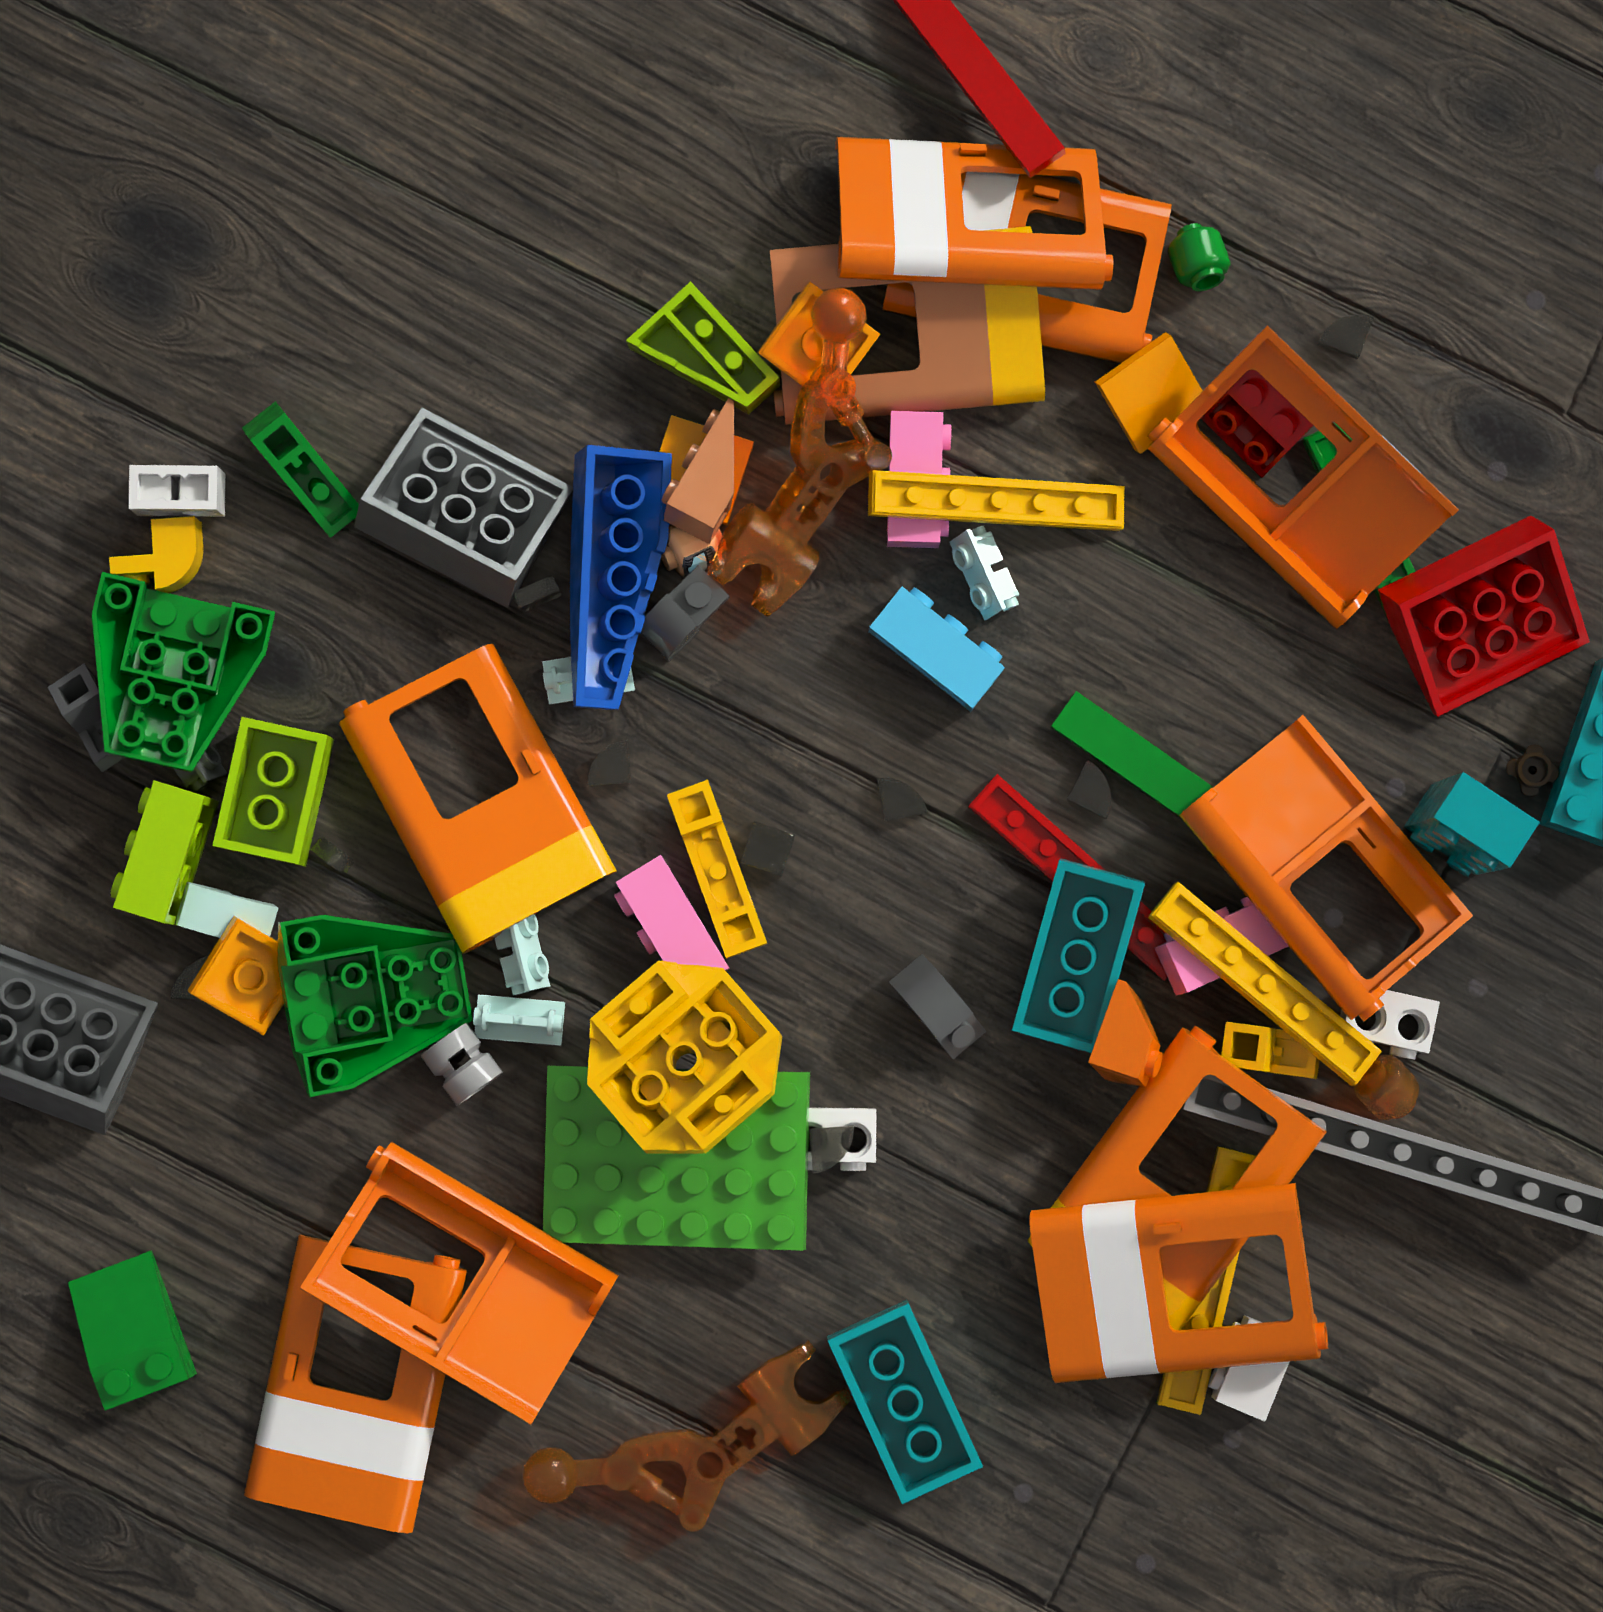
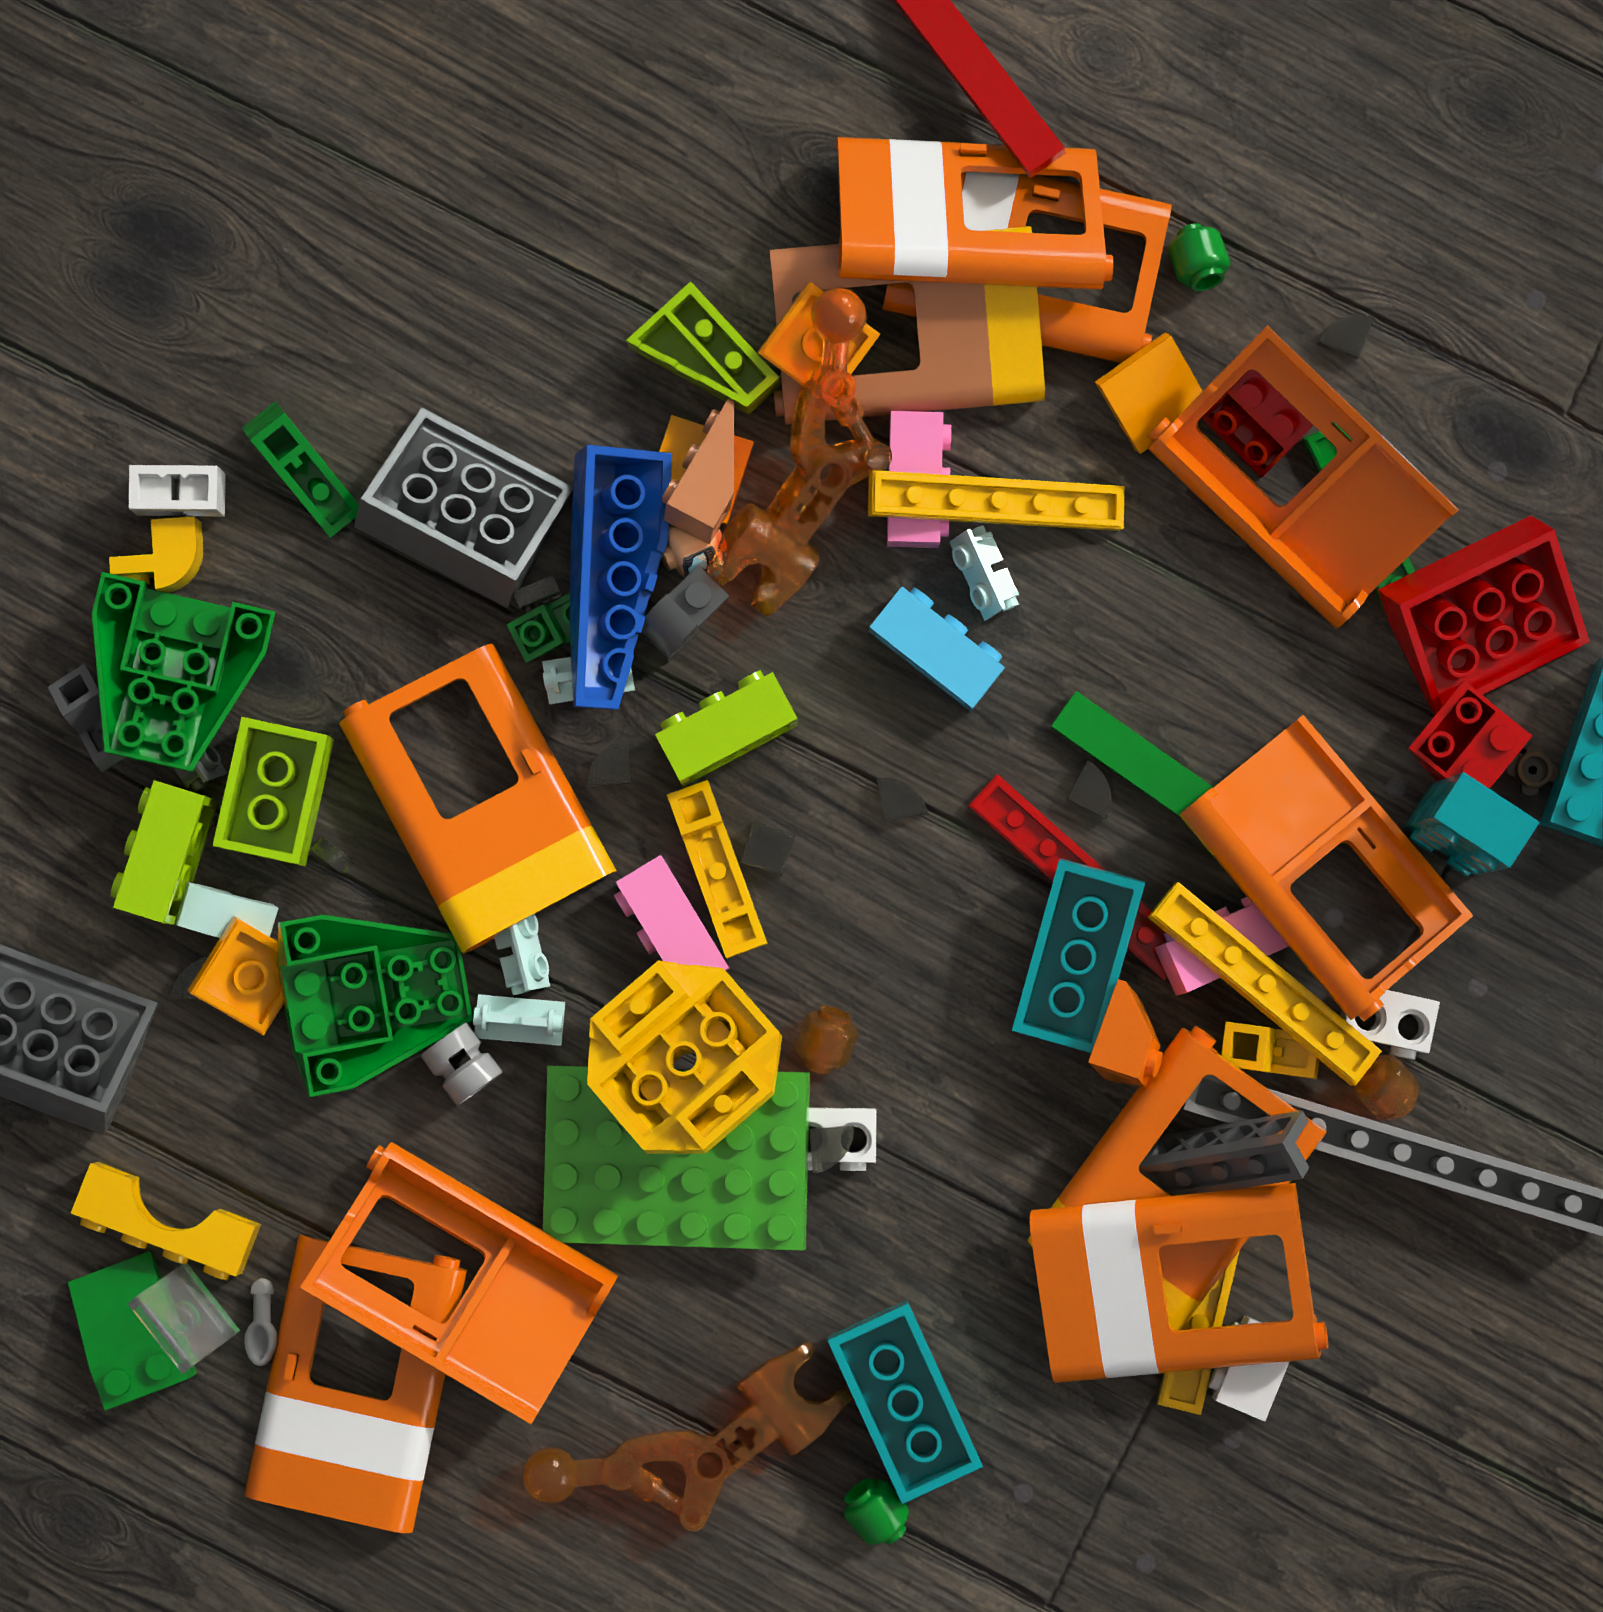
(114, 1201): none -> yellow arch
(183, 1317): none -> clear tile
(261, 1334): none -> light grey piece
(542, 629): none -> green slope
(726, 727): none -> lime brick
(826, 1039): none -> clear orange head
(875, 1512): none -> green head
(937, 1006): dark grey brick -> none
(1228, 1156): none -> dark grey fence
(1469, 738): none -> red slope

